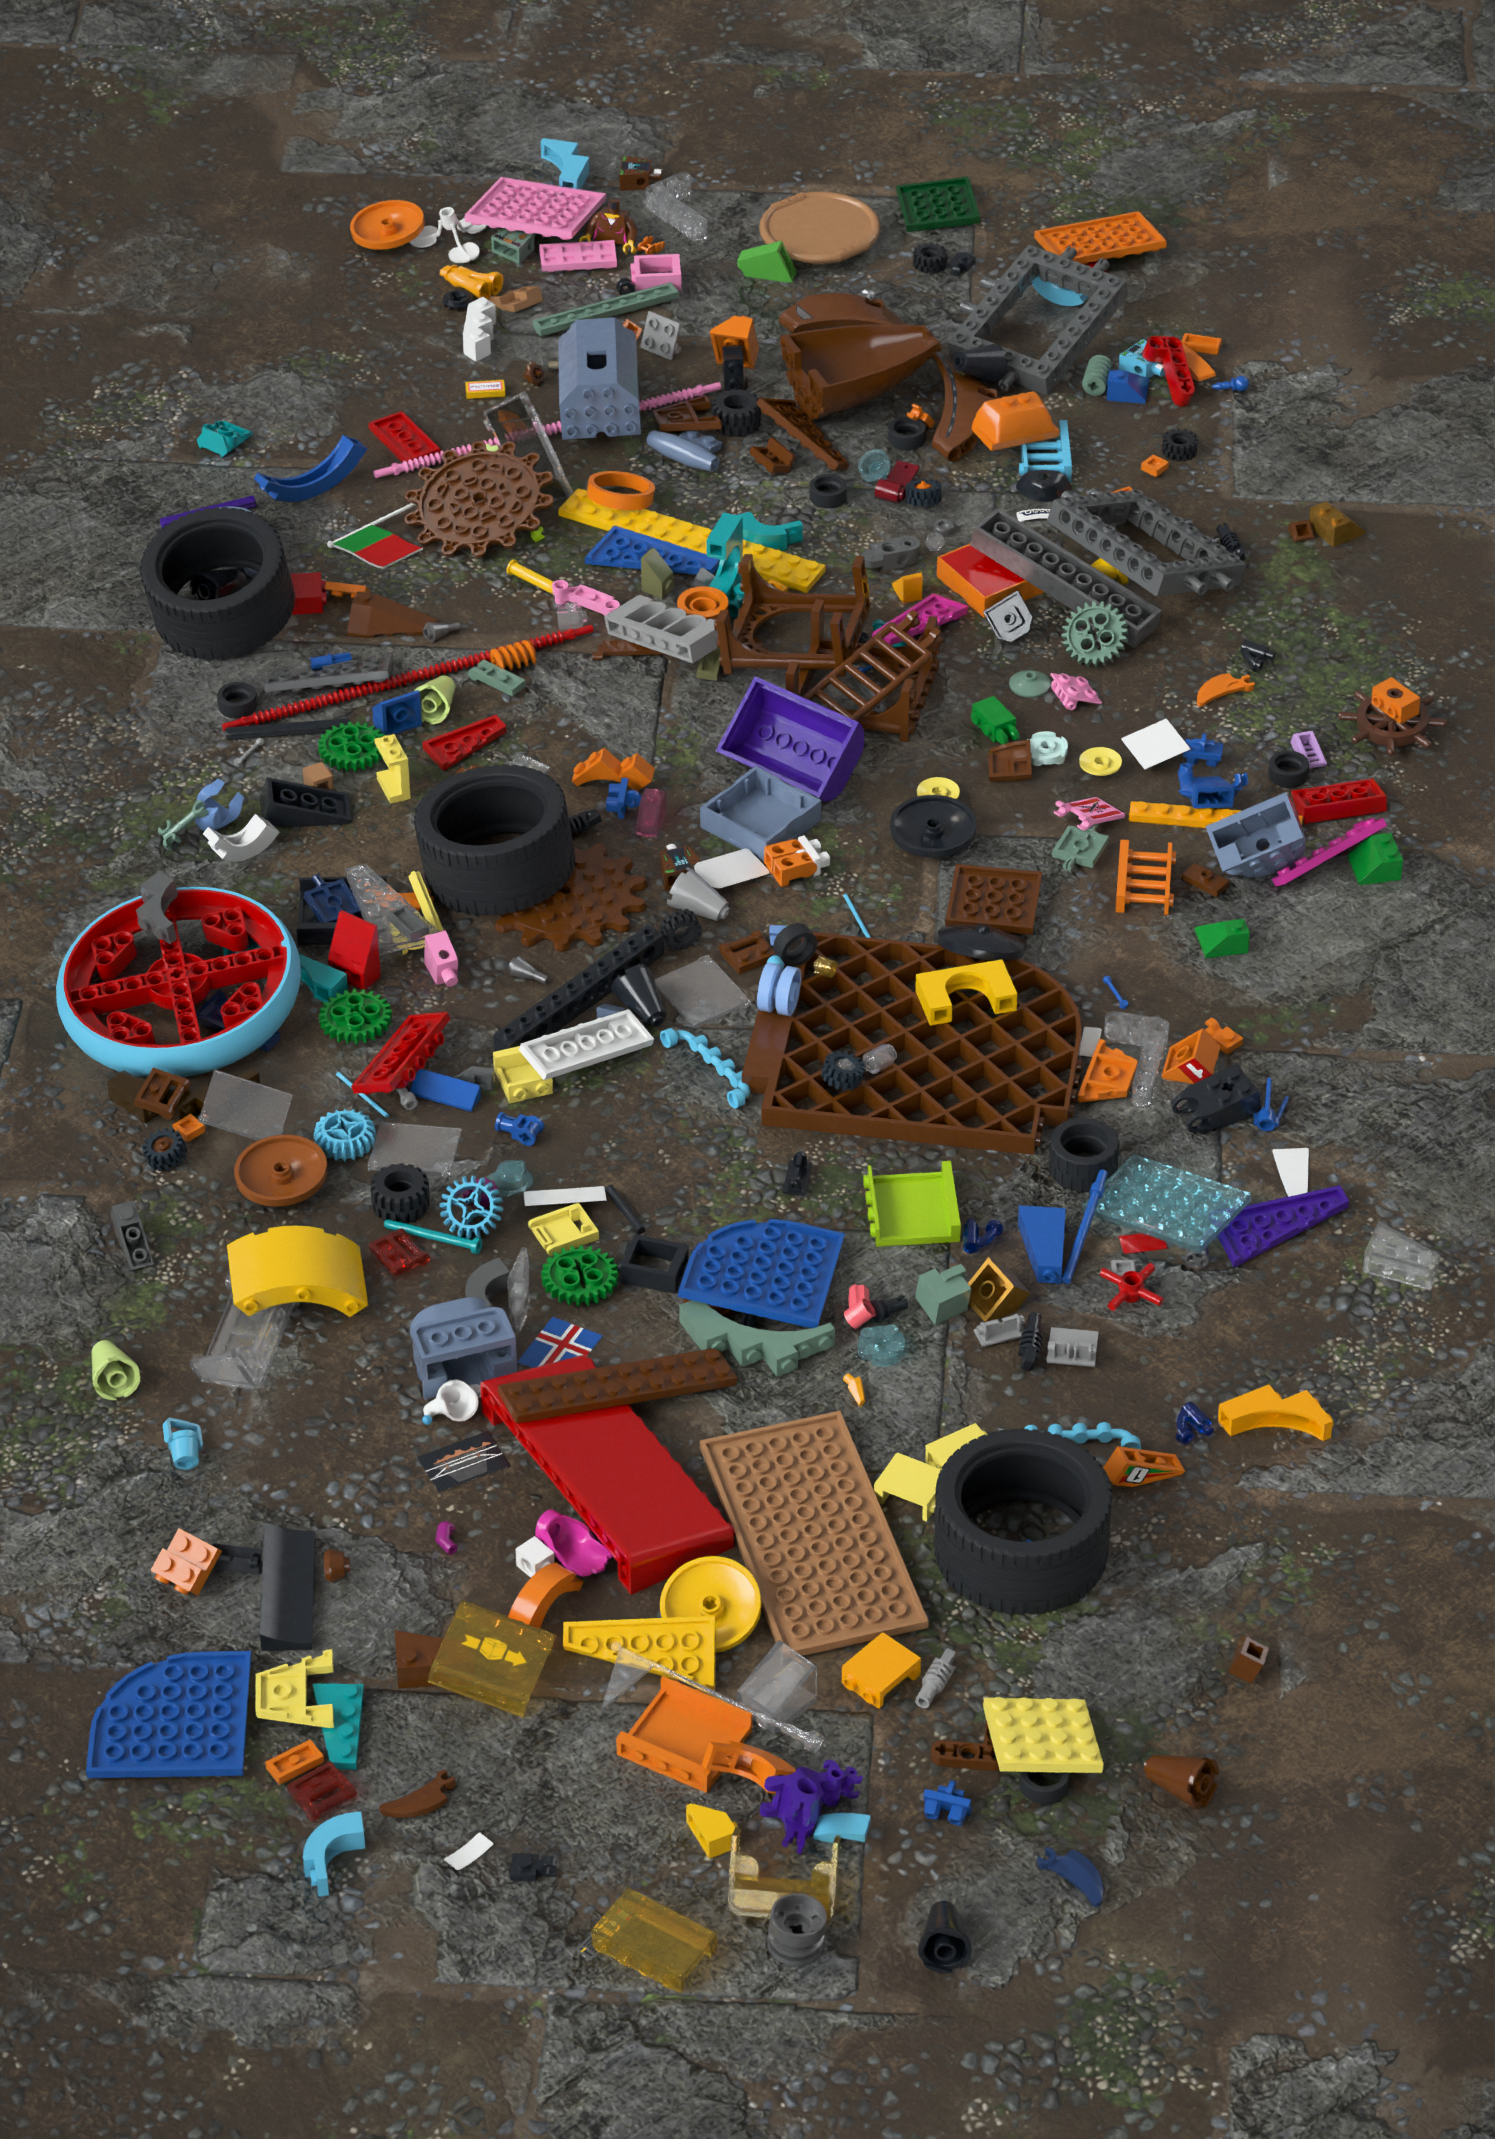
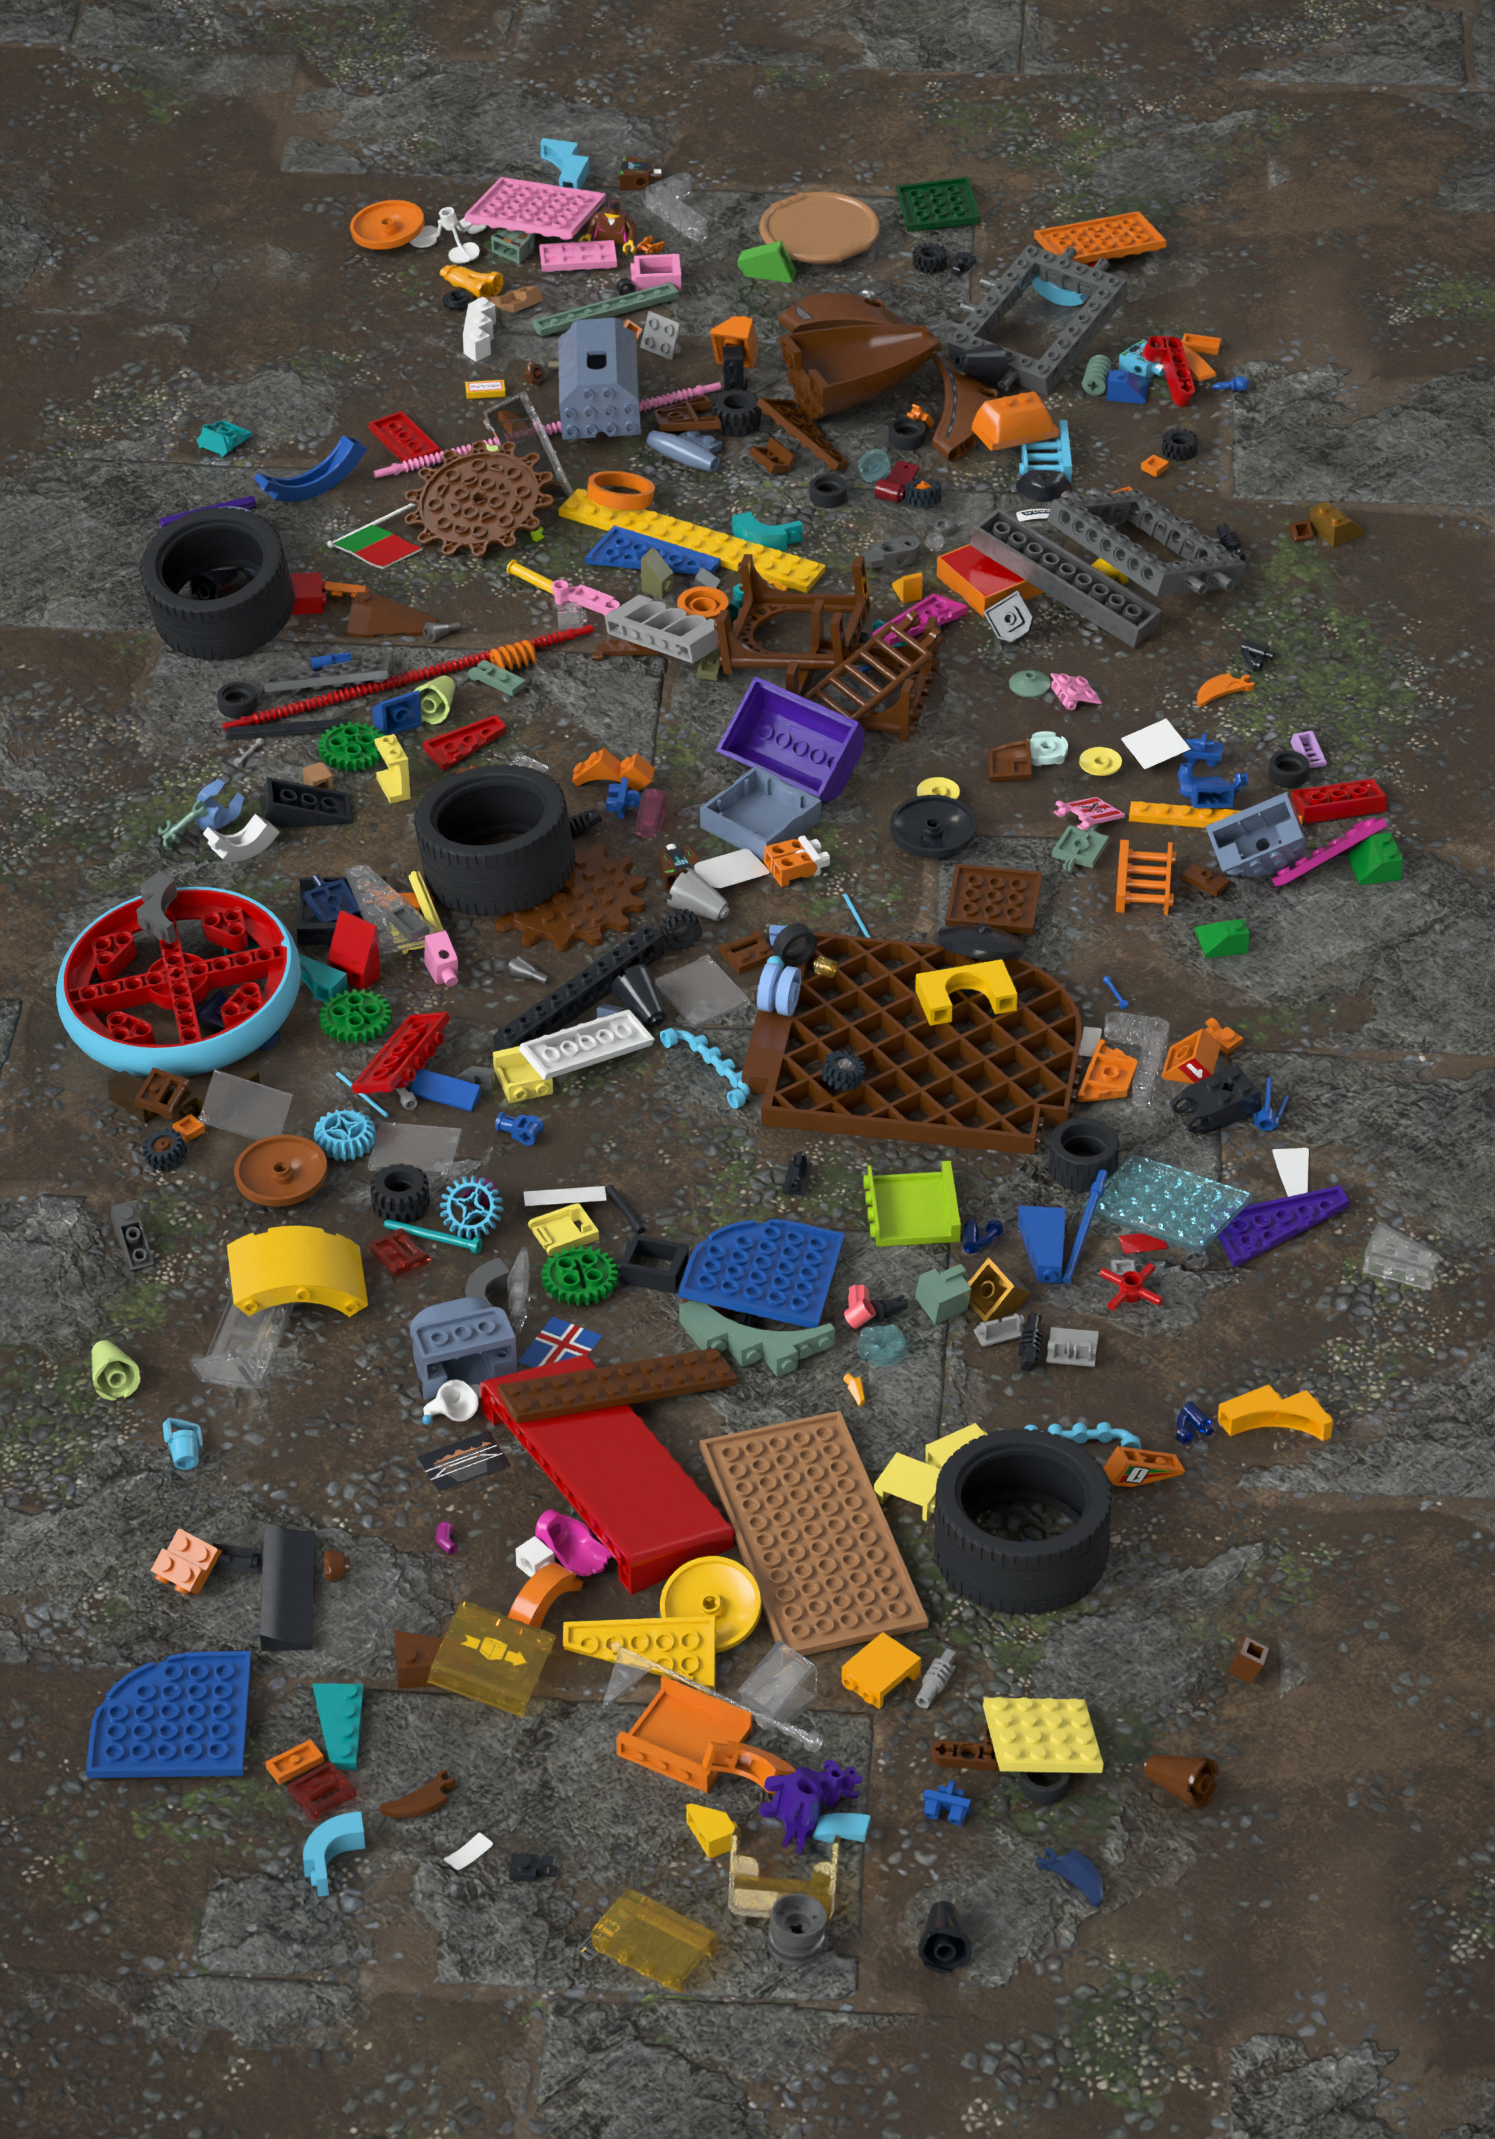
(283, 1693): light yellow wing -> none
(511, 1177): clear light blue piece -> none
(727, 545): teal arch -> none
(879, 1058): clear brick -> none
(994, 720): green hinge -> none
(1077, 640): sand green gear -> none
(1395, 711): reddish brown brick -> none

